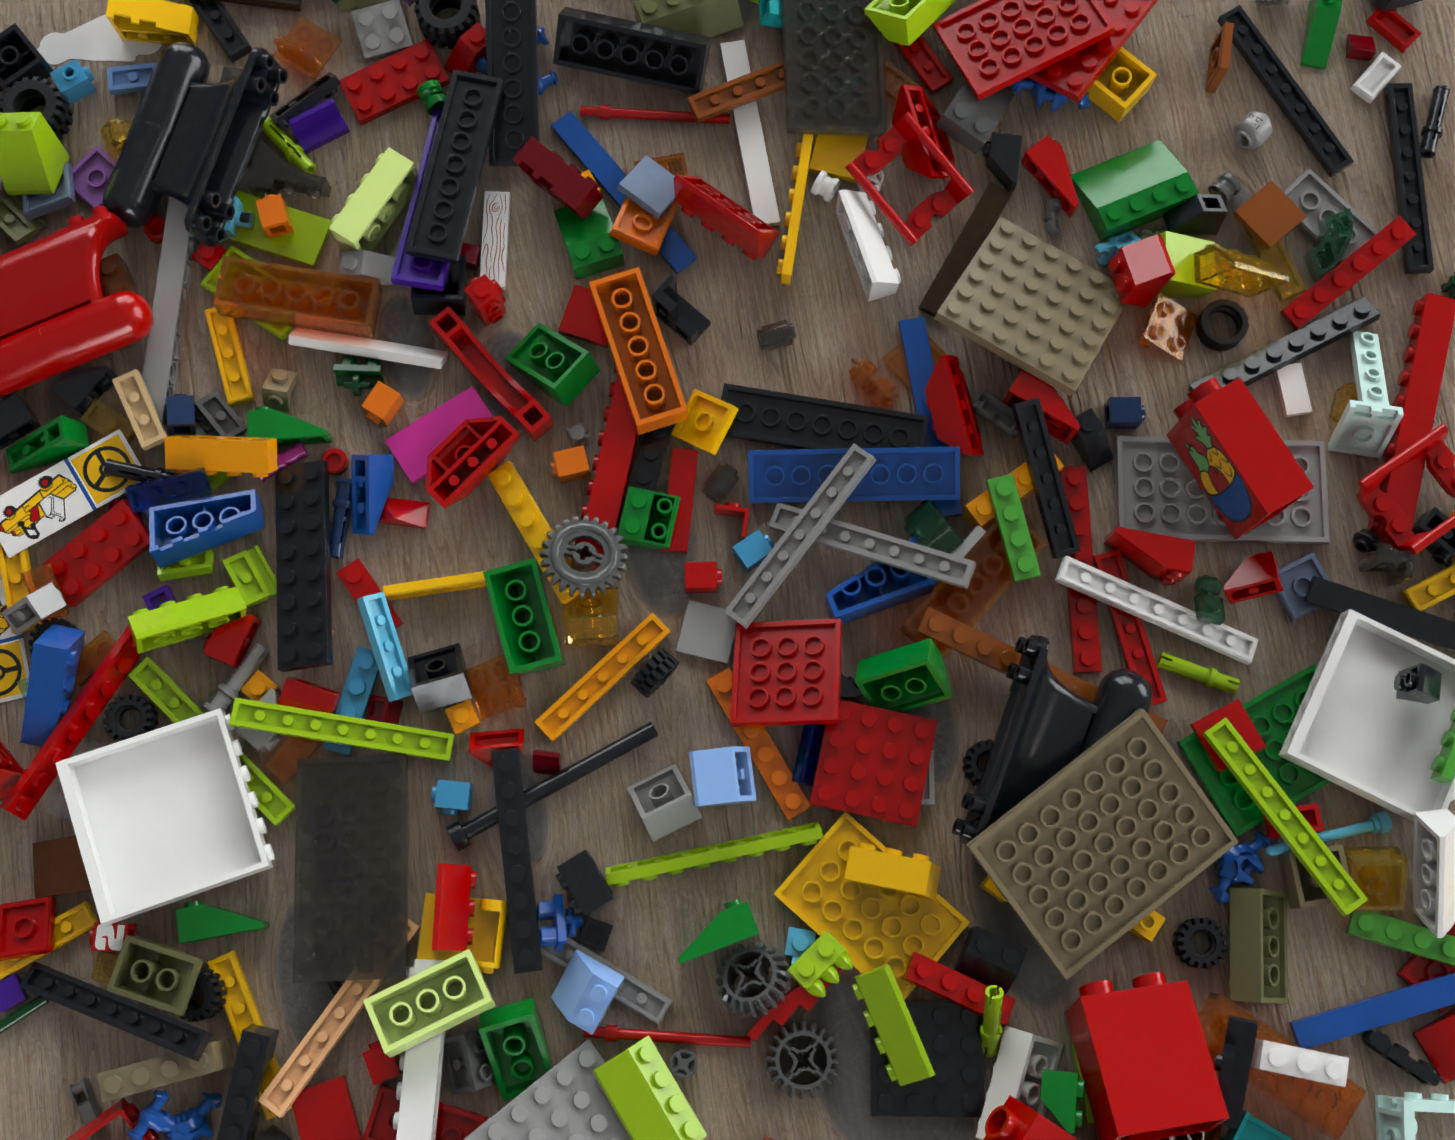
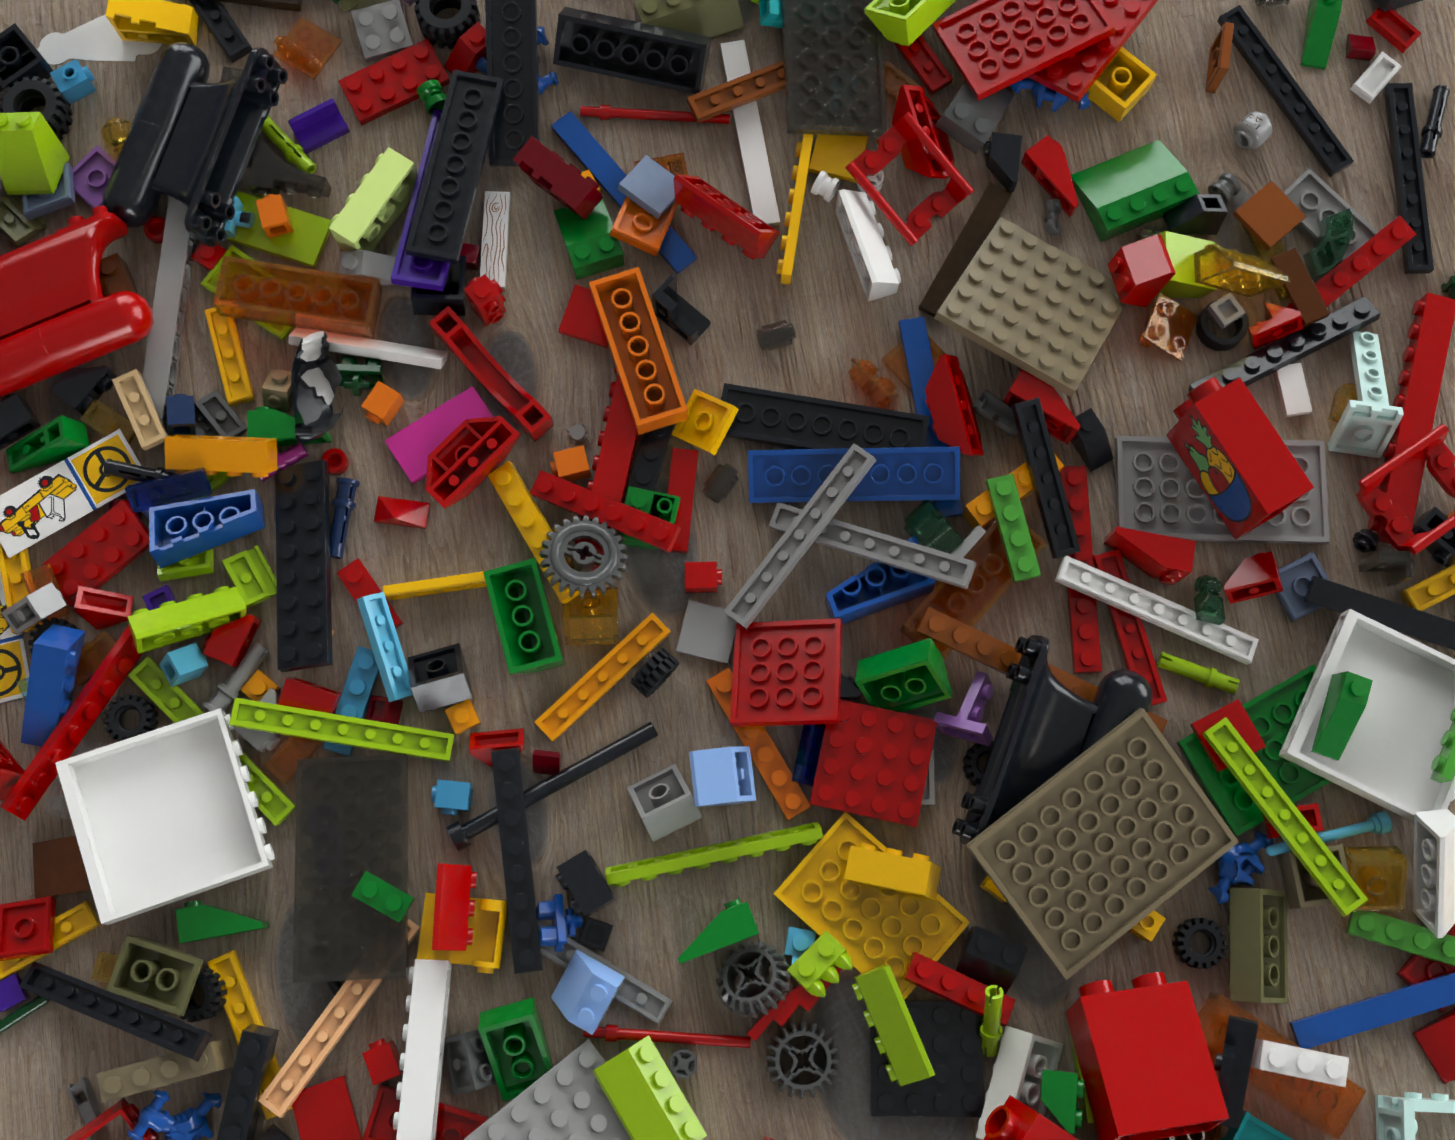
(102, 607): none -> red slope
(110, 937): brick -> none
(129, 78): medium blue plate -> none
(183, 664): none -> medium azure brick
(306, 99): black plate -> none
(313, 388): none -> black animal
(370, 488): blue slope -> none
(383, 897): none -> green plate
(429, 1003): yellowish green brick -> none
(495, 688): clear orange hinge -> none
(553, 364): green slope -> none
(616, 514): none -> red plate
(734, 510): red bracket -> none
(752, 550): dark azure brick -> none
(967, 723): none -> medium lavender bracket
(1114, 245): medium azure plate -> none
(1123, 413): dark blue brick -> none
(1226, 310): none -> light grey plate
(1279, 323): none -> red slope
(1301, 287): none -> reddish brown tile
(1341, 713): none -> green slope
(1399, 1057): black hinge -> none
(1418, 684): black slope -> none

